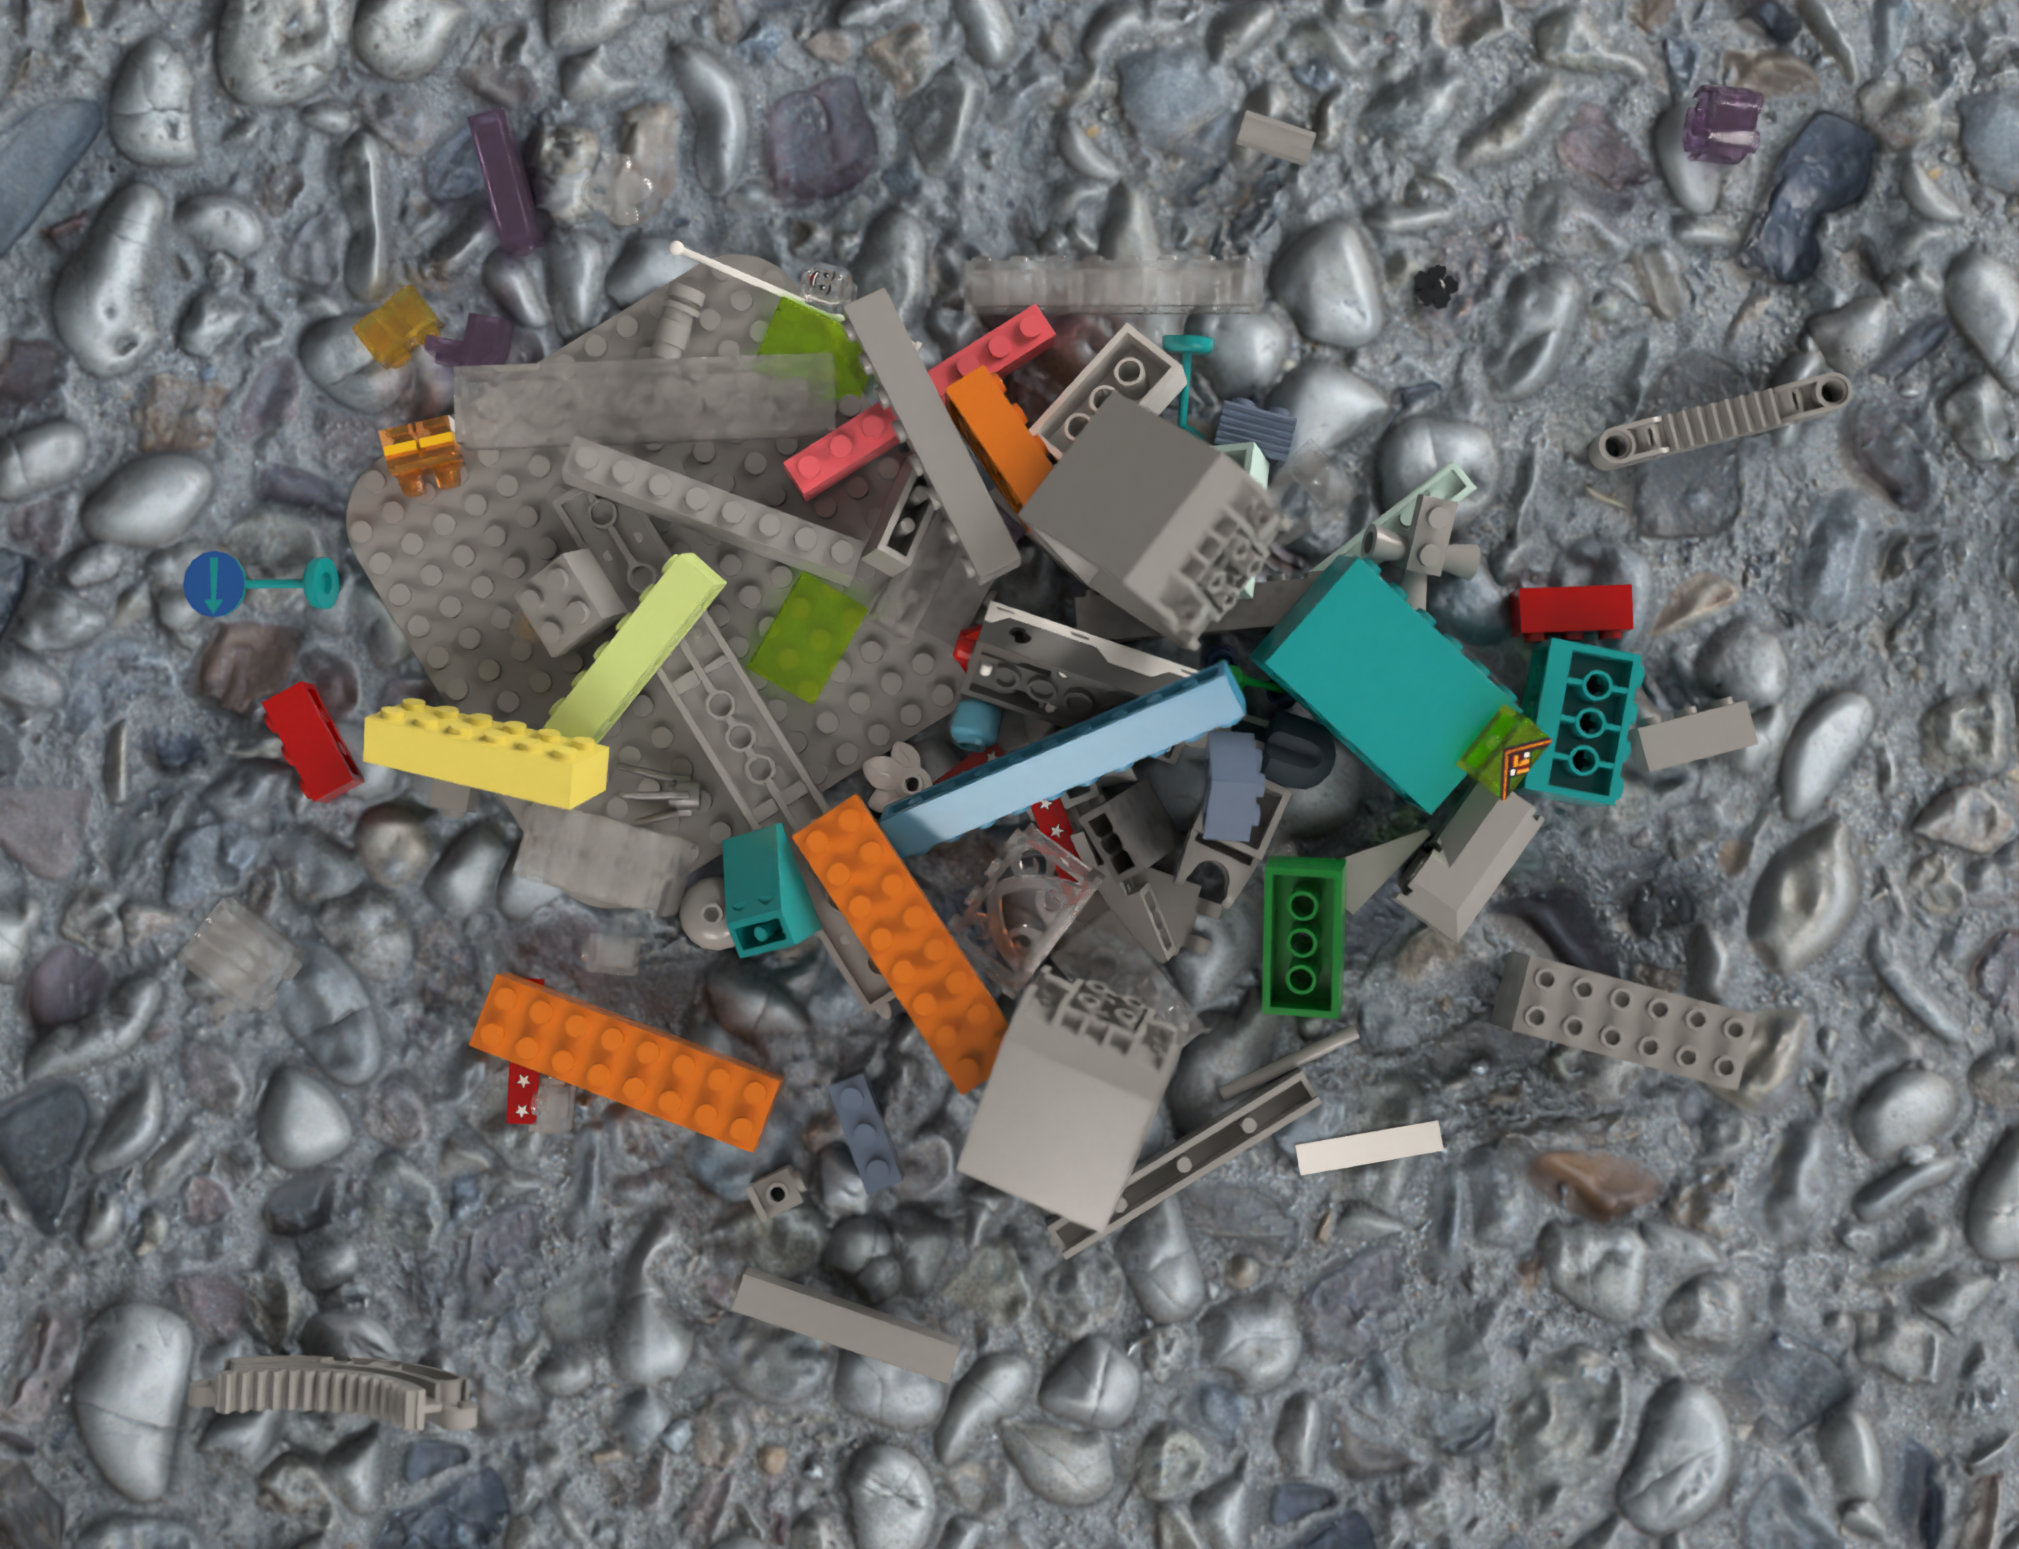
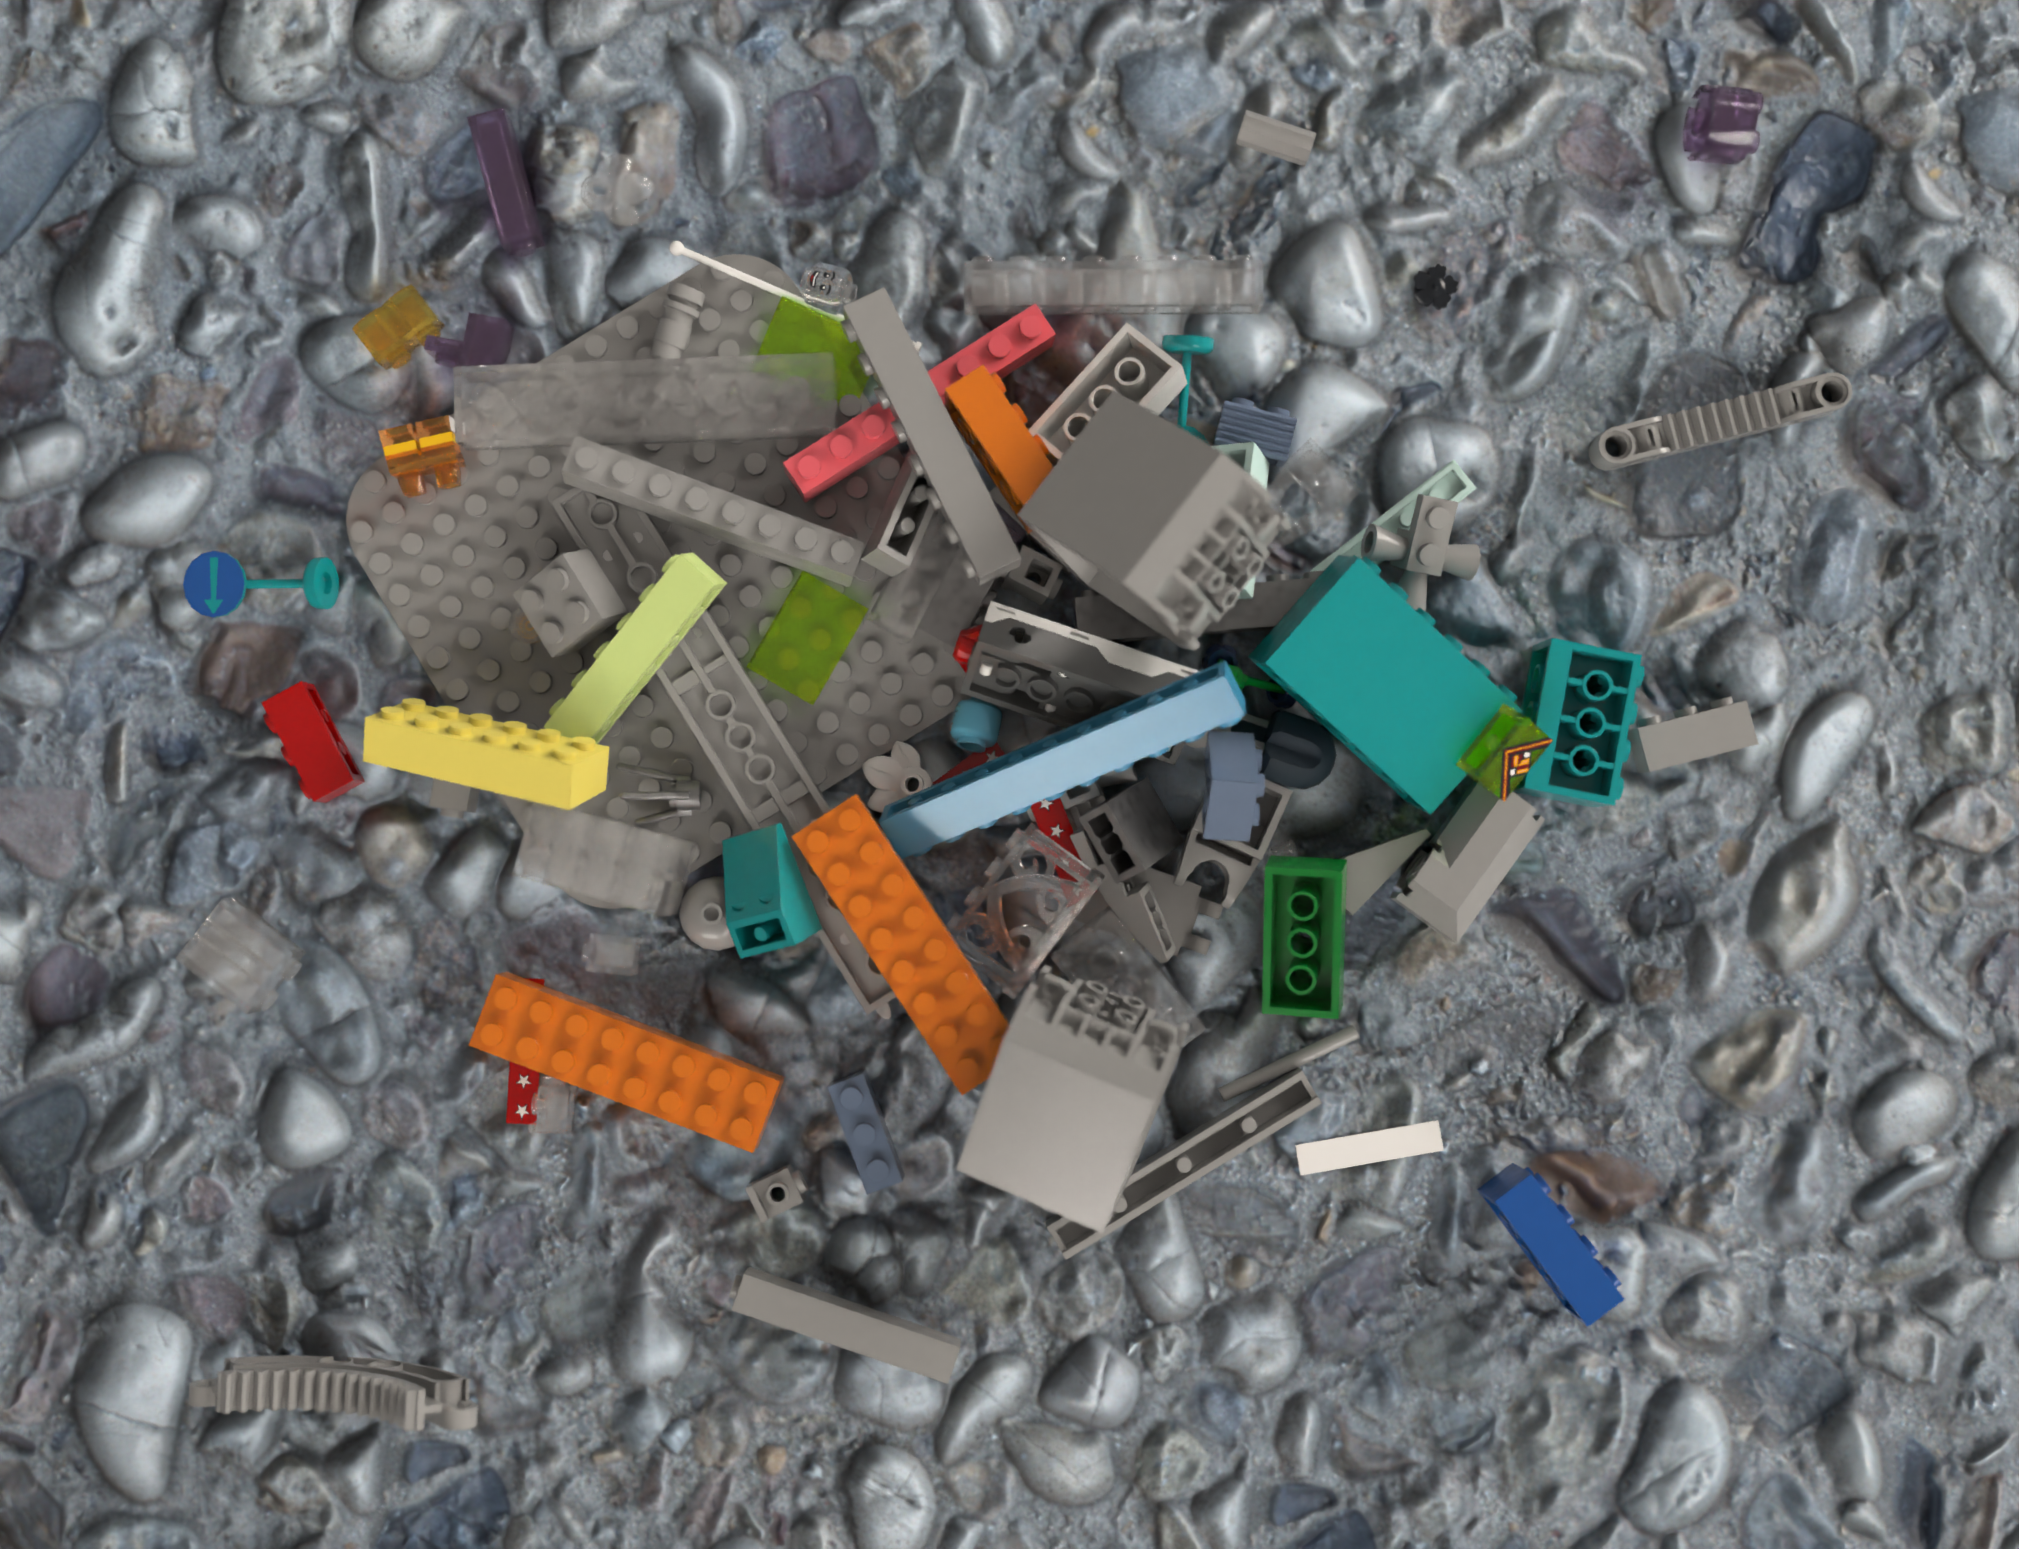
(1039, 567): none -> light grey brick
(1551, 1243): none -> blue brick
(1571, 612): red brick -> none
(1623, 1020): light grey brick -> none

